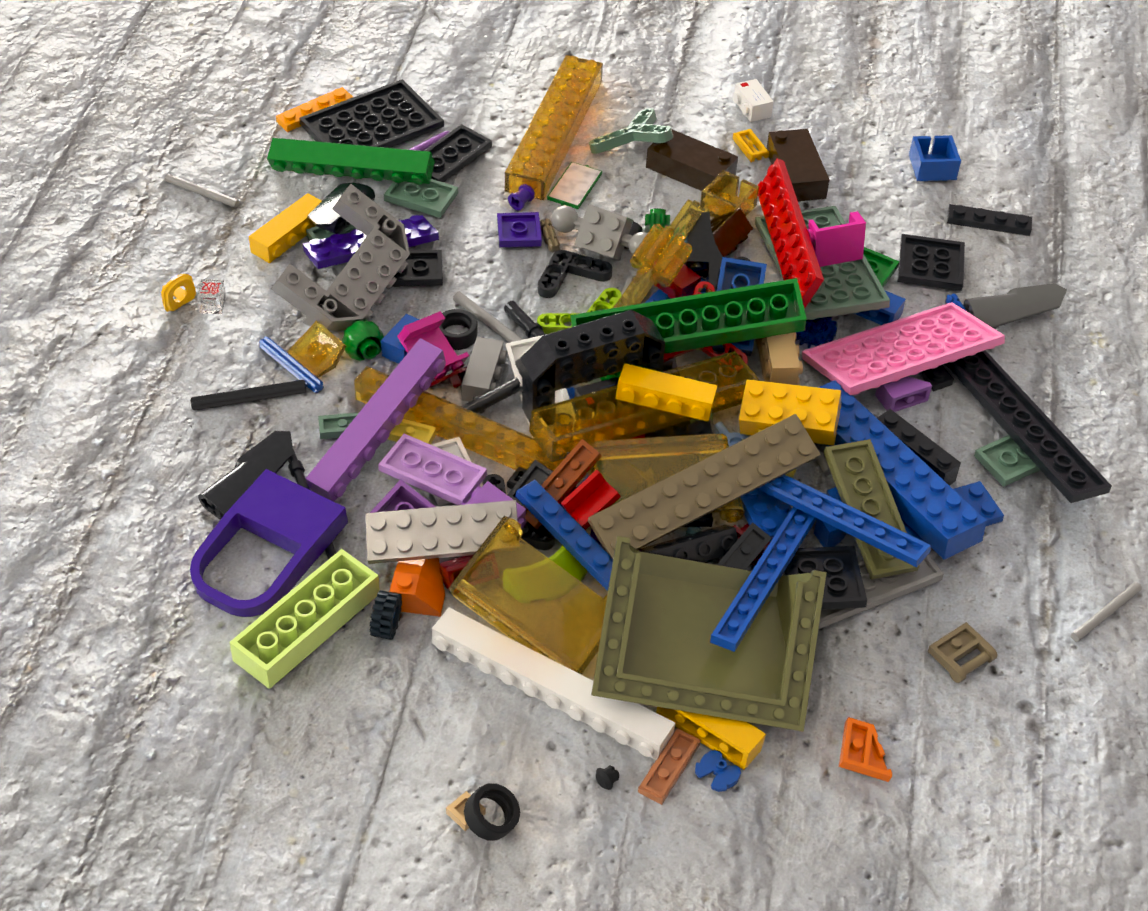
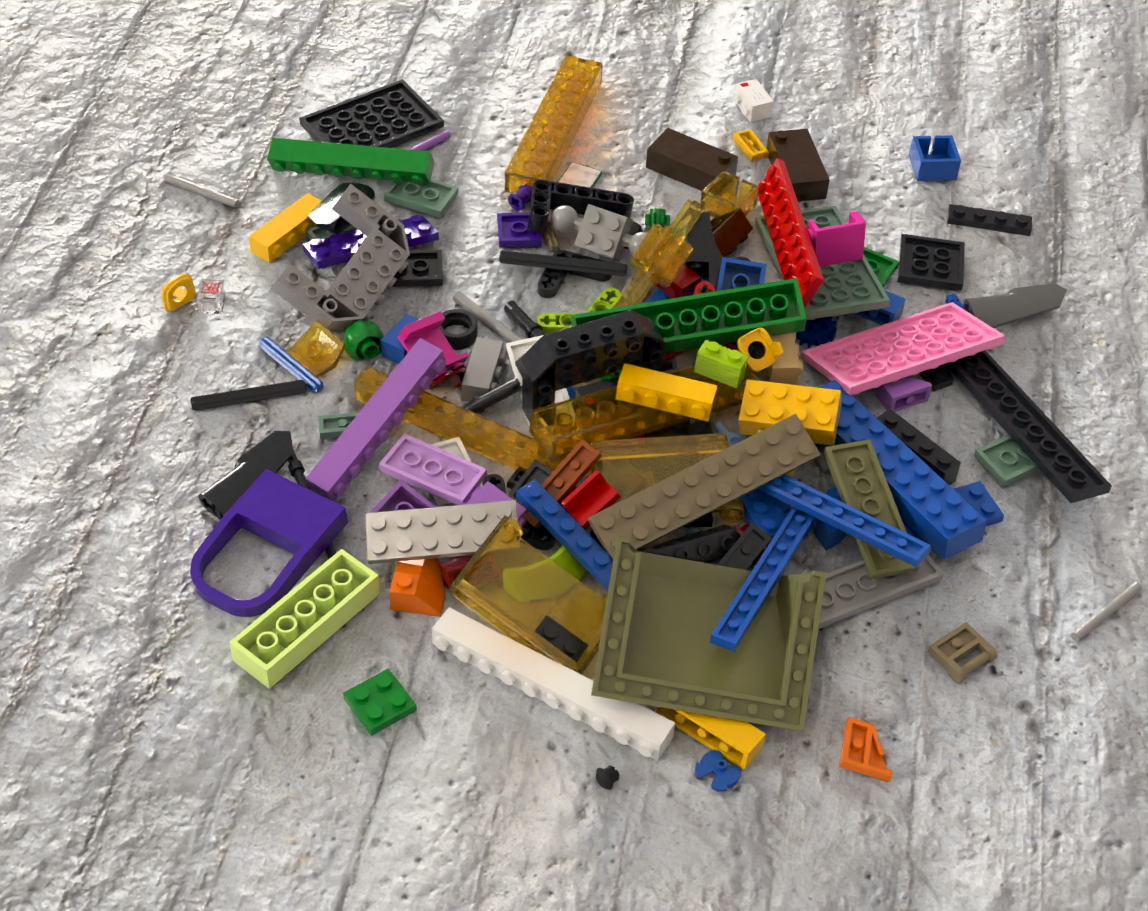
(290, 120): light orange plate -> none
(379, 701): none -> green plate
(385, 615): black bush -> none
(414, 429): light yellow plate -> none
(456, 151): black plate -> none
(456, 810): tan plate -> none
(504, 799): black tyre -> none
(550, 195): none -> black beam
(561, 638): none -> black plate
(563, 263): none -> black axle
(639, 130): sand green piece -> none
(669, 766): nougat tile -> none
(721, 363): none -> lime brick
(772, 349): none -> yellow piece
(843, 577): black plate -> none

